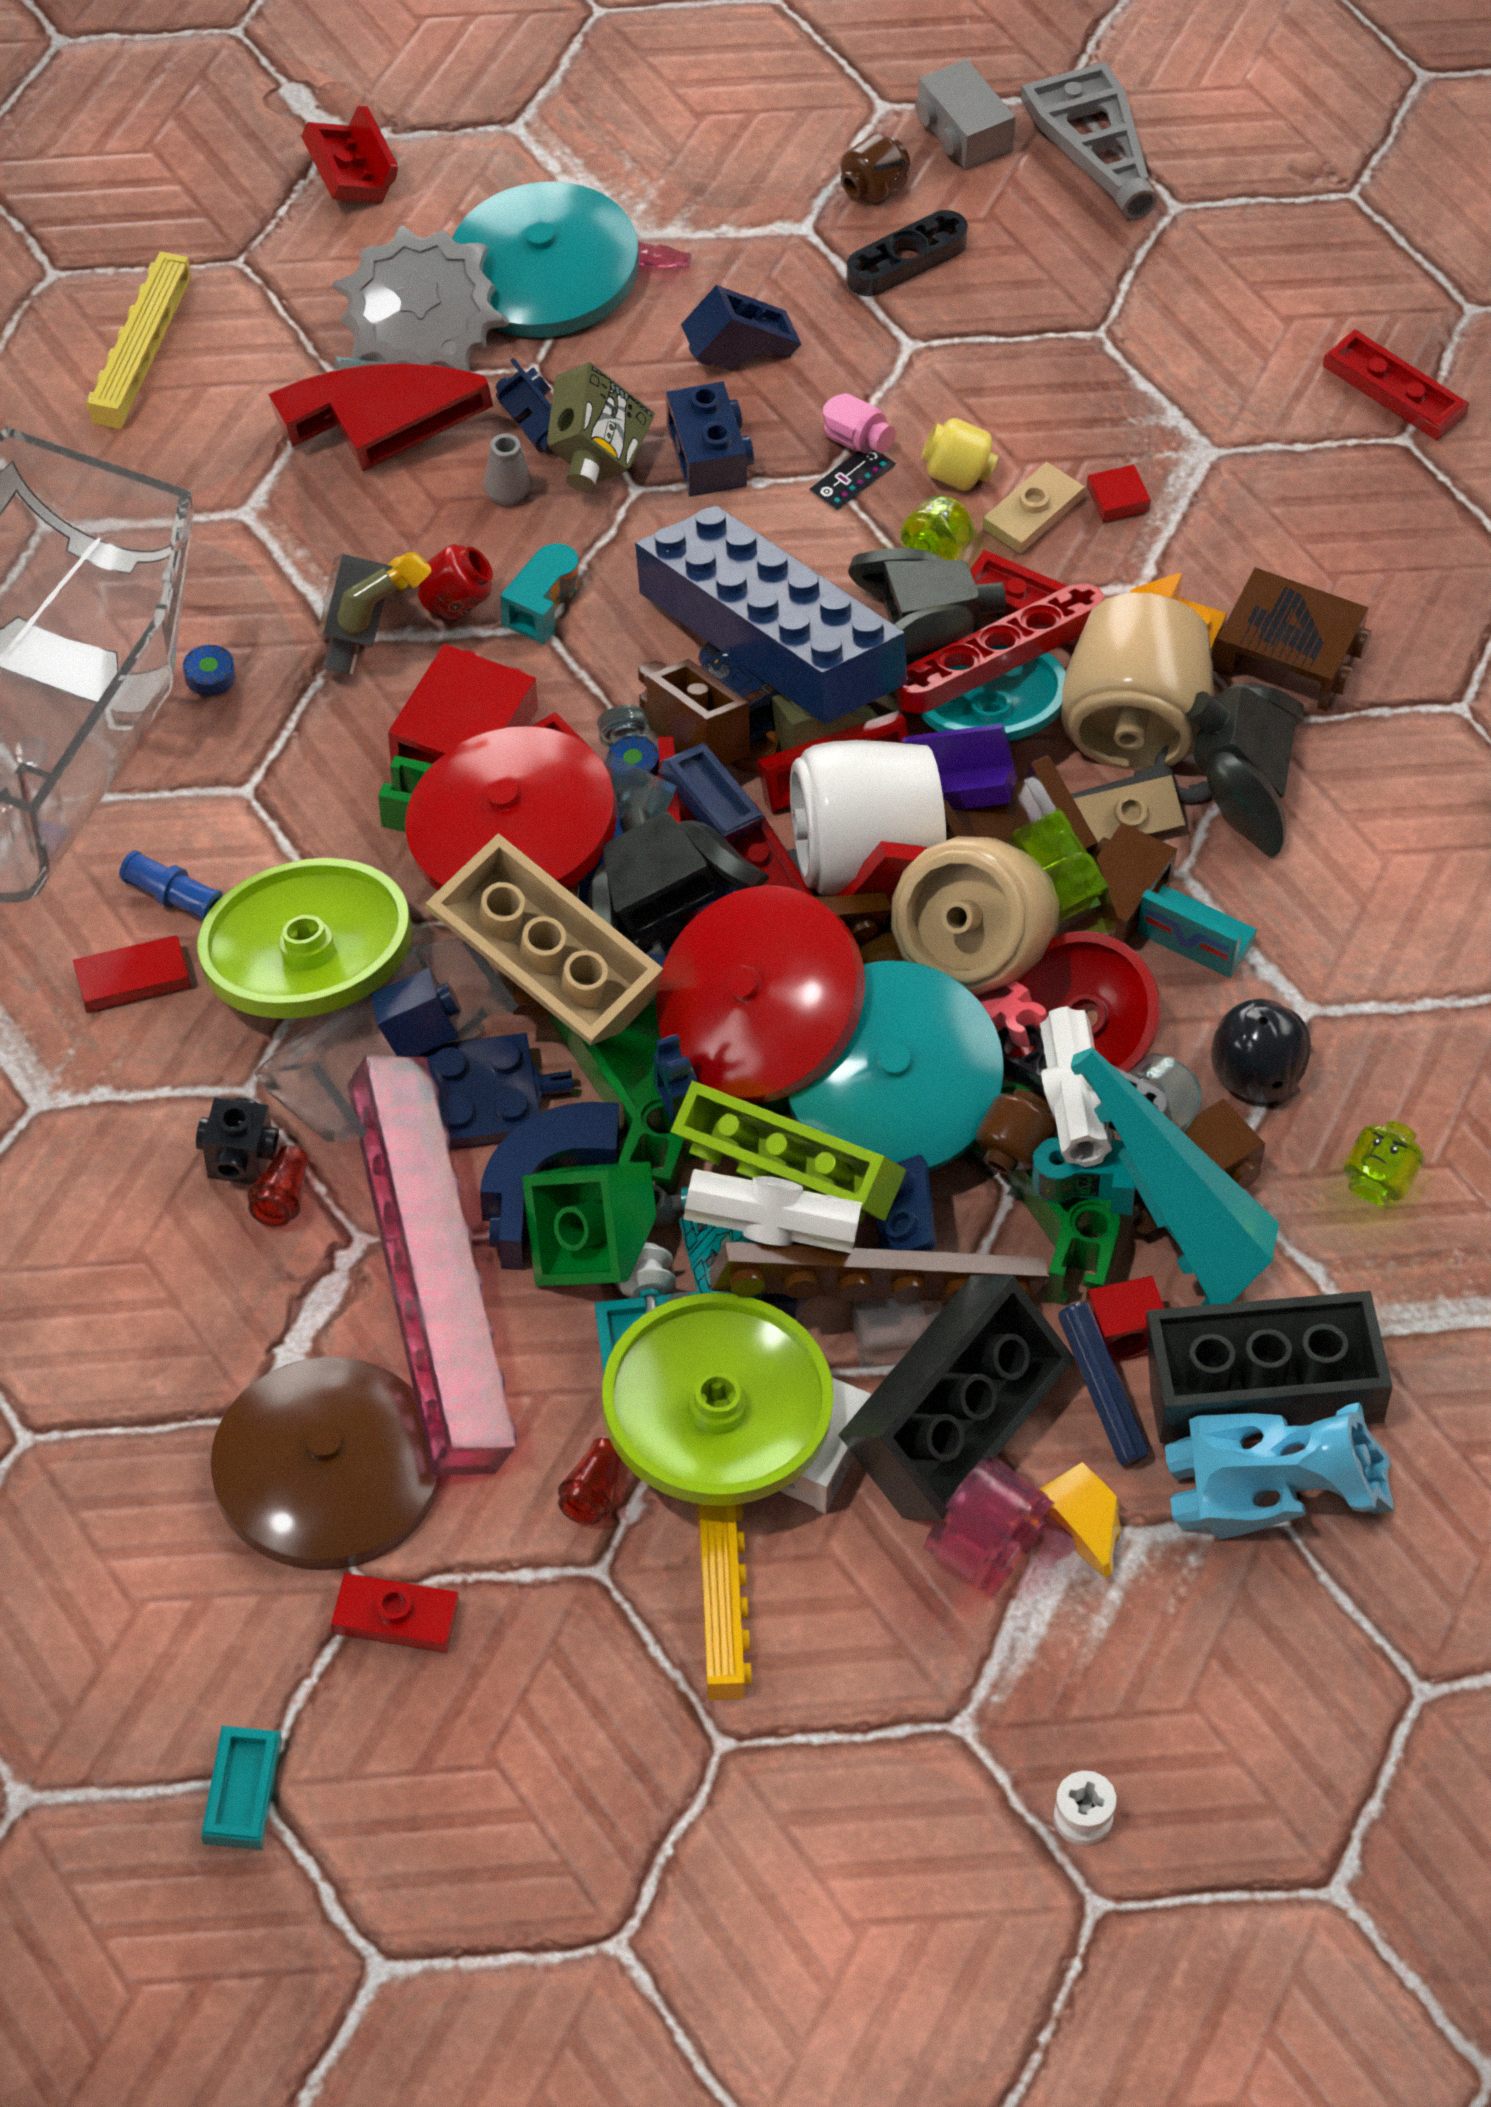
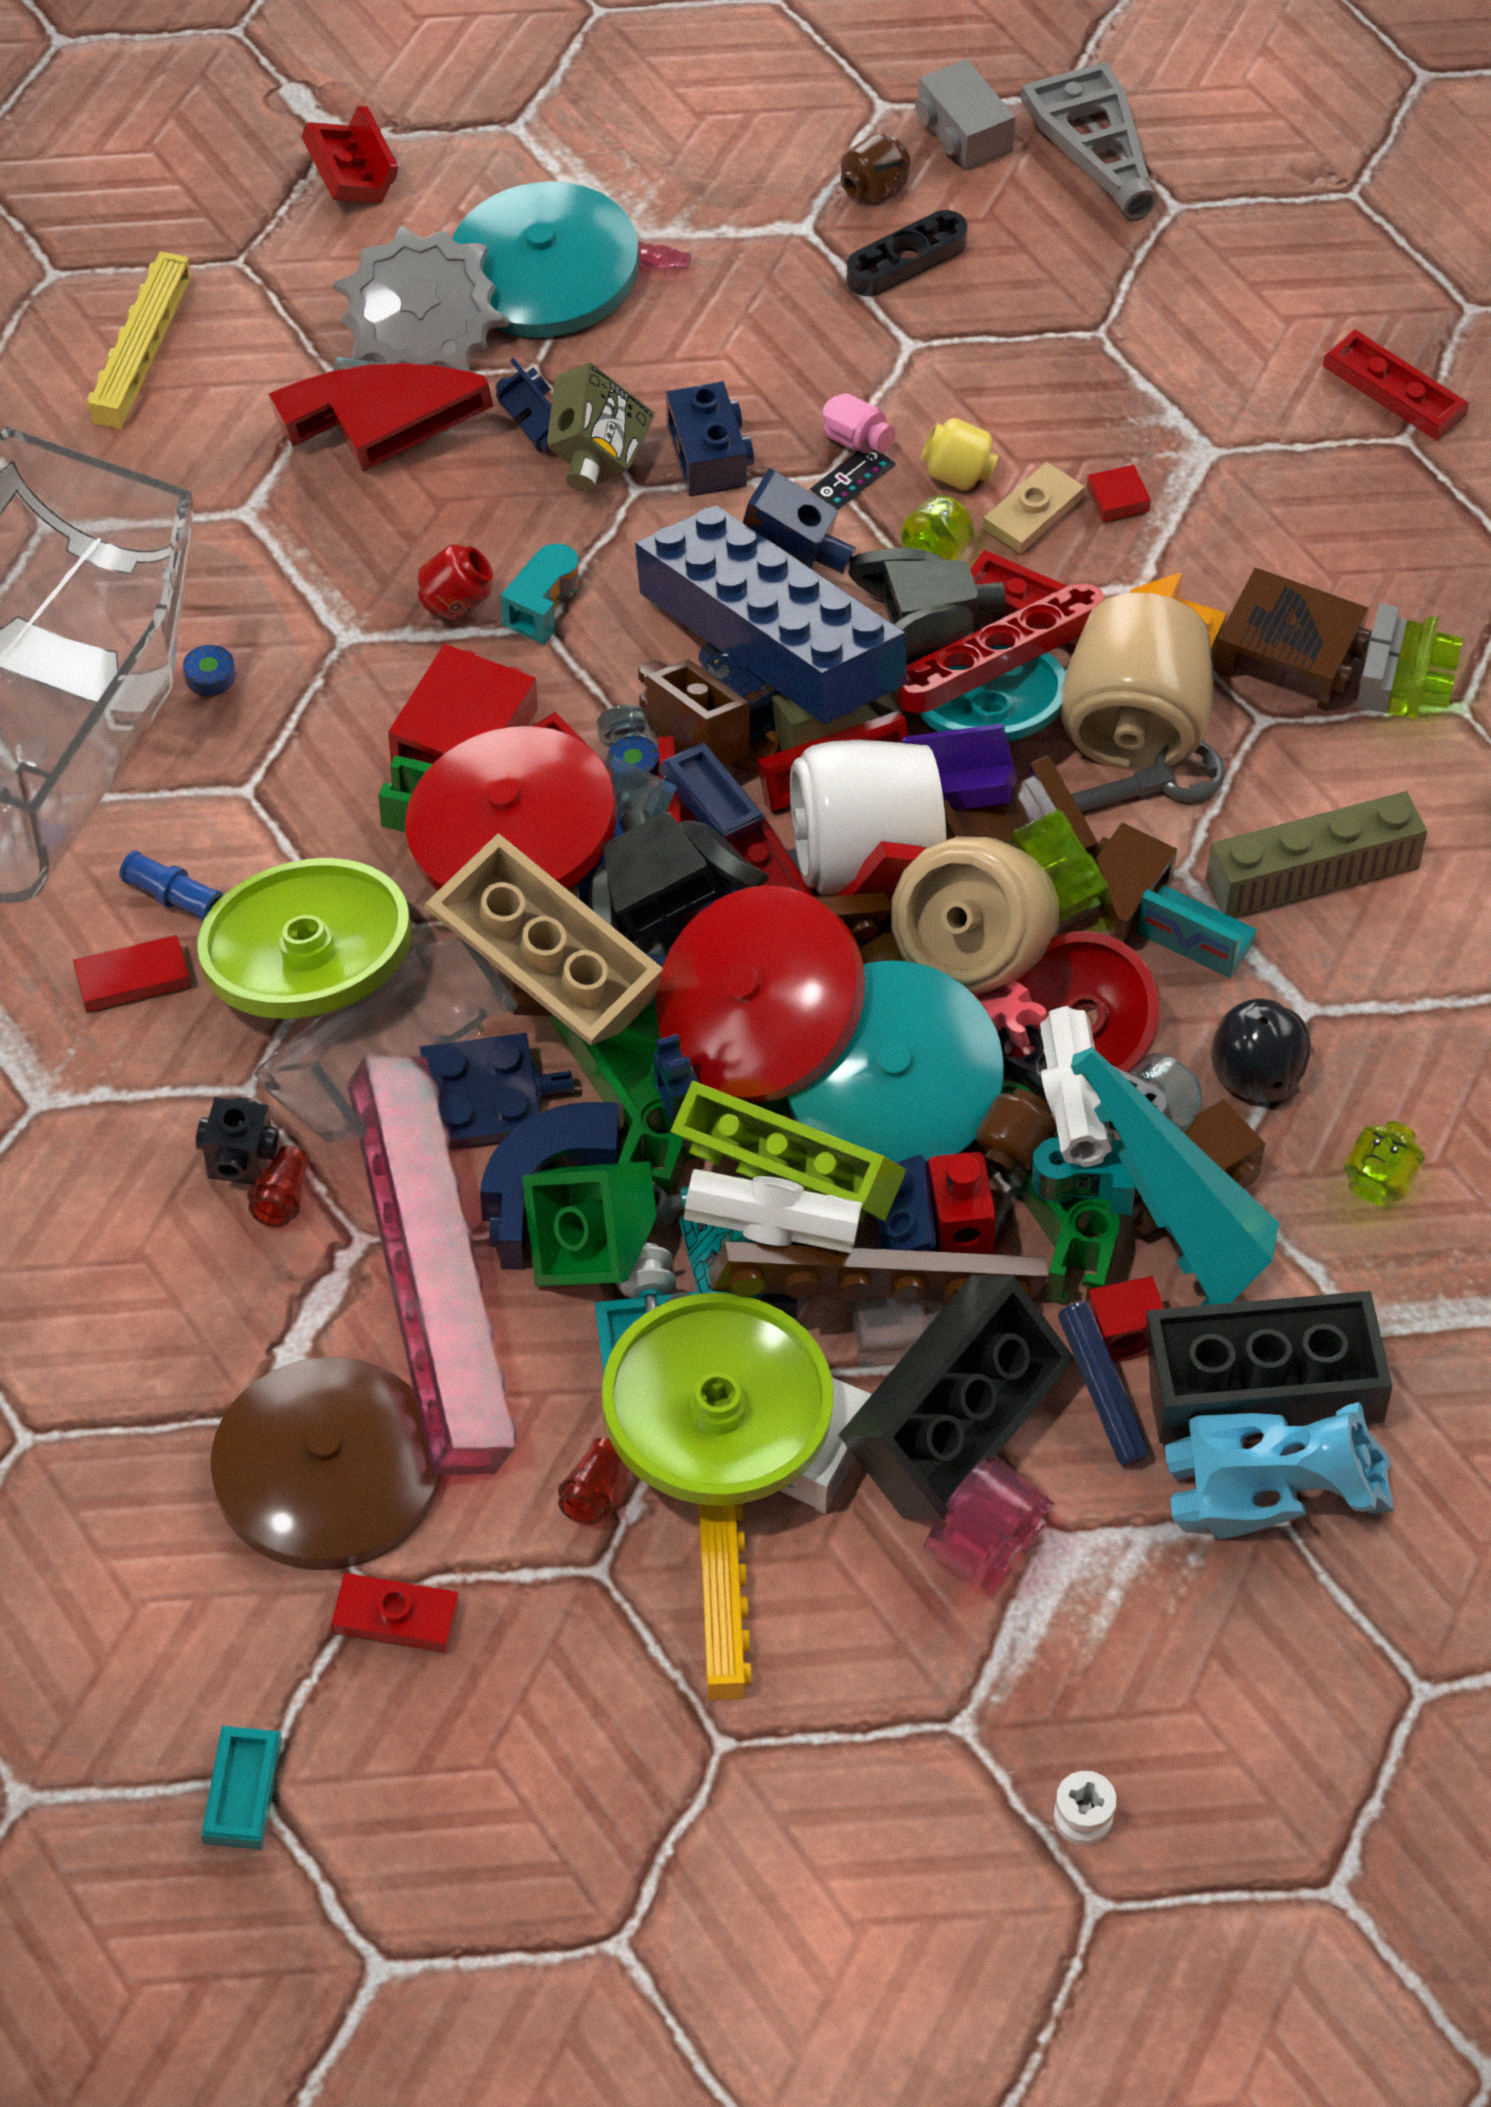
(356, 603): torso -> none
(416, 1014): dark blue brick -> none
(506, 472): light grey cone -> none
(736, 328): dark blue arch -> none
(797, 523): none -> dark blue torso
(962, 1201): none -> red torso
(1088, 1513): yellow slope -> none
(1145, 806): tan plate -> none
(1247, 756): pearl dark grey torso -> none
(1315, 855): none -> olive brick
(1398, 662): none -> clear neon green hips

